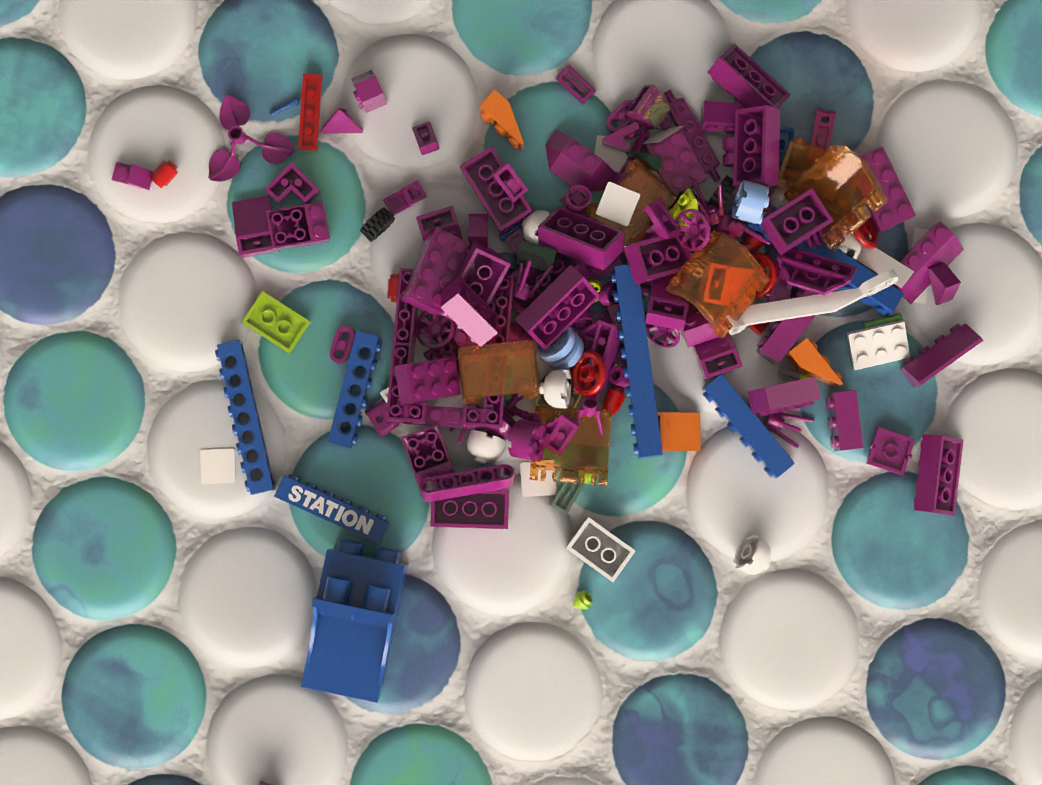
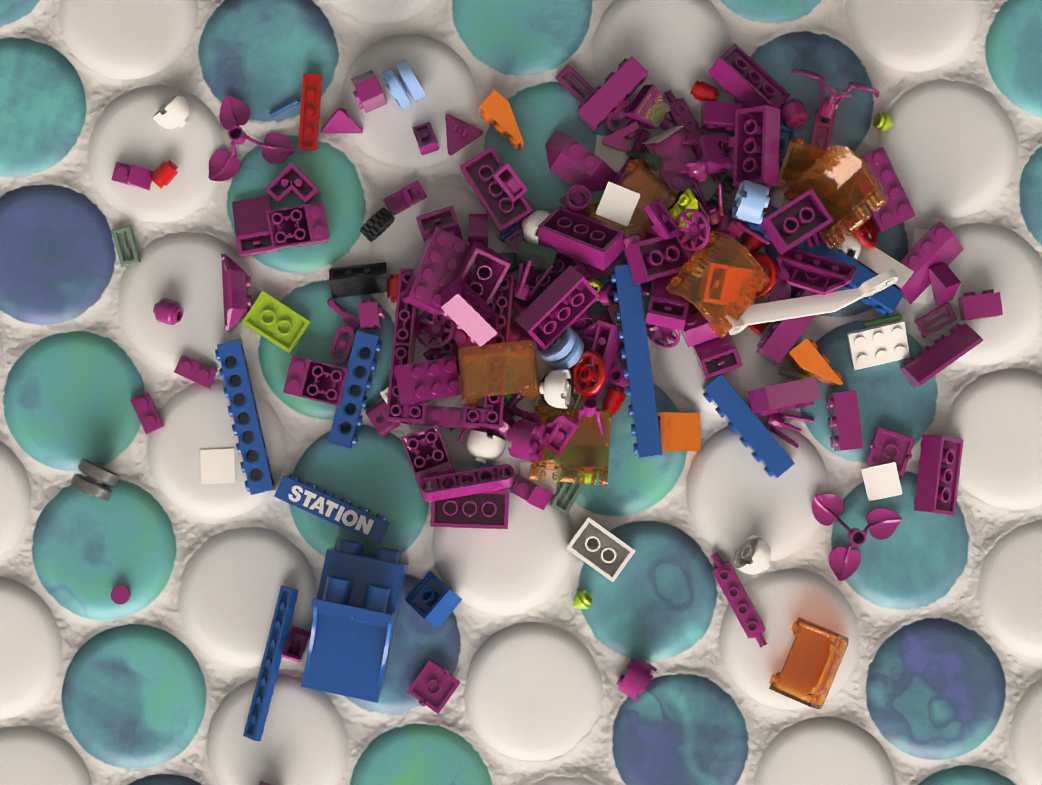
(94, 481): none -> flat silver wheel
(120, 594): none -> magenta tile
(136, 255): none -> sand green tile
(147, 413): none -> magenta plate
(168, 311): none -> magenta head
(173, 112): none -> white cylinder
(195, 371): none -> magenta plate
(235, 293): none -> magenta wedge
(270, 663): none -> blue plate
(296, 644): none -> magenta slope
(315, 380): none -> magenta slope
(349, 319): none -> magenta piece
(358, 280): none -> black panel
(370, 314): none -> magenta brick
(401, 85): none -> light blue wheel
(433, 600): none -> blue slope
(433, 686): none -> magenta plate
(459, 134): none -> magenta piece
(531, 492): none -> magenta slope
(616, 89): none -> magenta brick
(633, 239): none -> magenta tile
(636, 678): none -> magenta brick
(704, 92): none -> red brick
(709, 156): none -> magenta animal
(738, 599): none -> magenta plate
(794, 113): none -> magenta head
(810, 664): none -> clear orange windscreen
(828, 104): none -> magenta plant
(881, 481): none -> white sticker
(881, 526): none -> magenta plant
(882, 121): none -> lime plate
(921, 328): none -> magenta tile
(980, 306): none -> magenta brick

